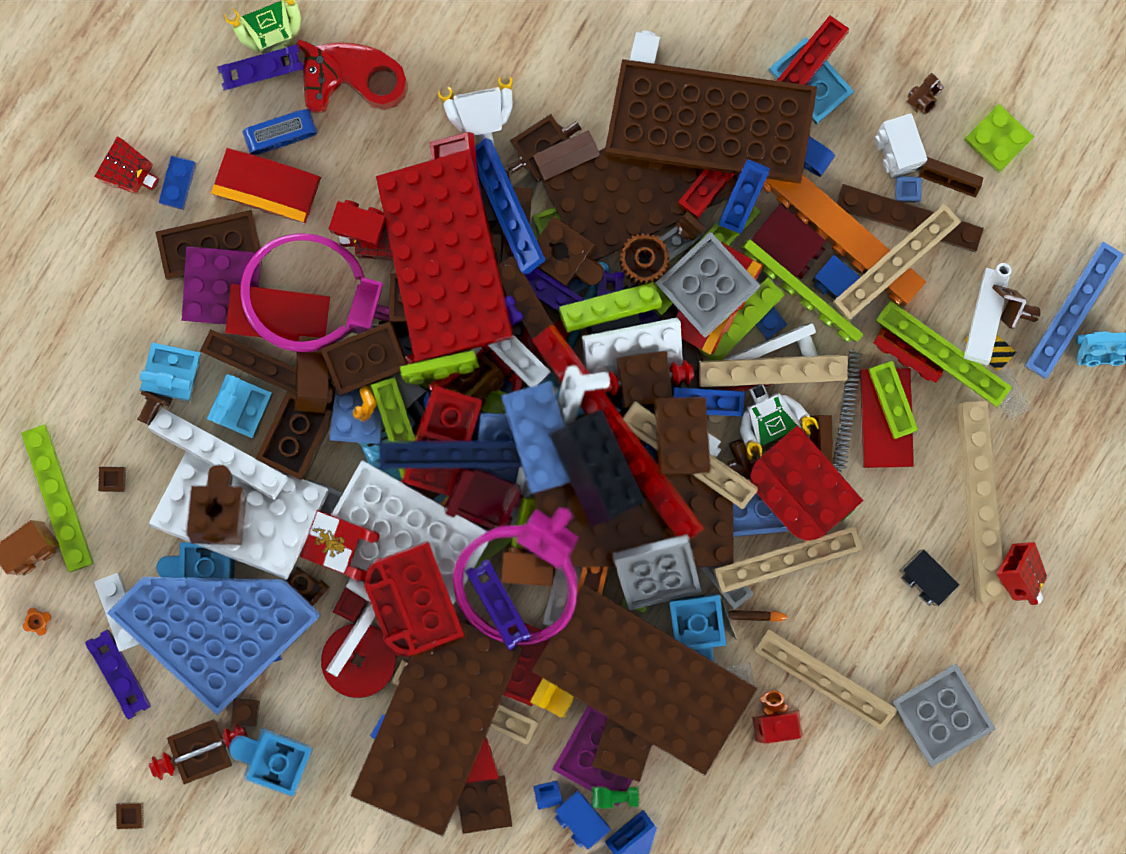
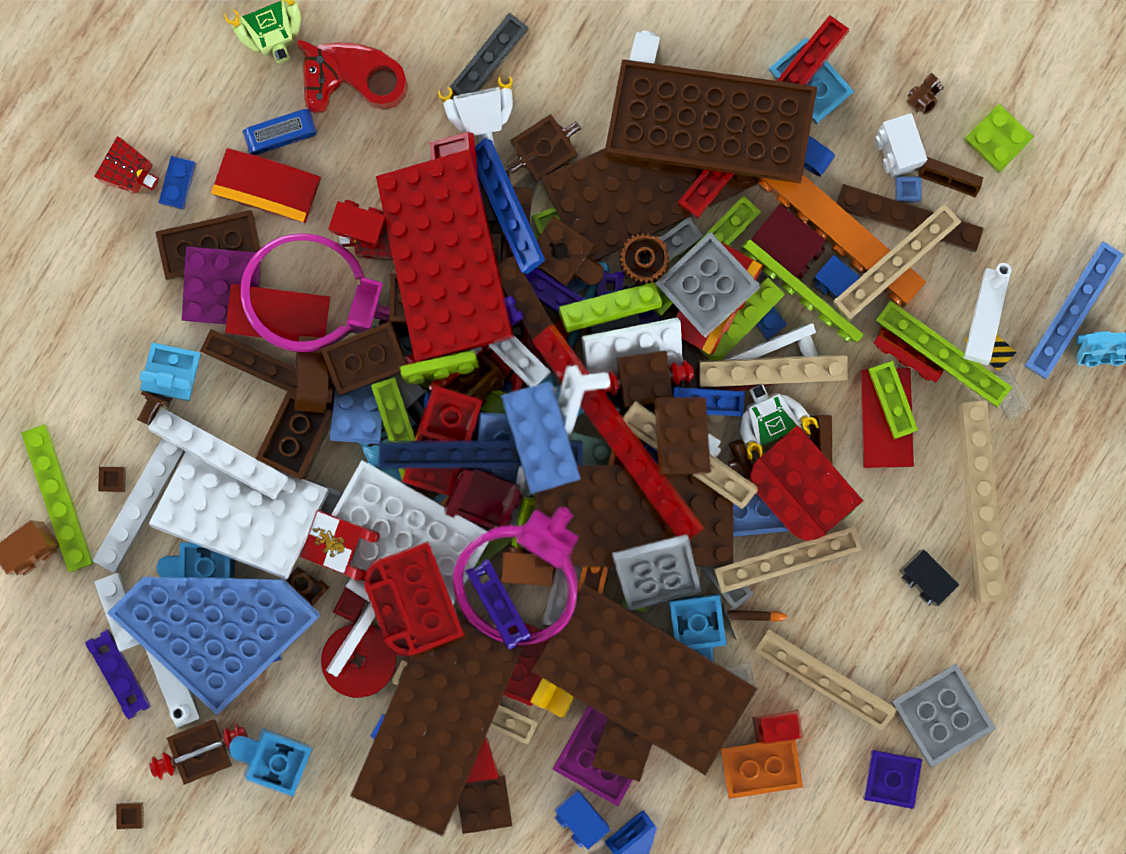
(30, 625): orange plate -> none
(138, 506): none -> white plate
(177, 695): none -> white piece
(216, 510): reddish brown brick -> none
(240, 406): medium azure plate -> none
(245, 711): reddish brown plate -> none
(260, 67): dark purple plate -> none
(365, 411): light orange arm -> none
(490, 56): none -> dark grey tile
(547, 795): blue plate -> none
(566, 155): reddish brown piece -> none
(596, 468): black brick -> none
(605, 798): green leg -> none
(689, 227): reddish brown plate -> none
(744, 196): blue plate -> none
(761, 768): none -> orange plate
(773, 702): orange plate -> none
(838, 454): light grey piece -> none
(892, 779): none -> dark purple tile
(1016, 307): reddish brown bracket -> none
(1023, 573): red torso -> none

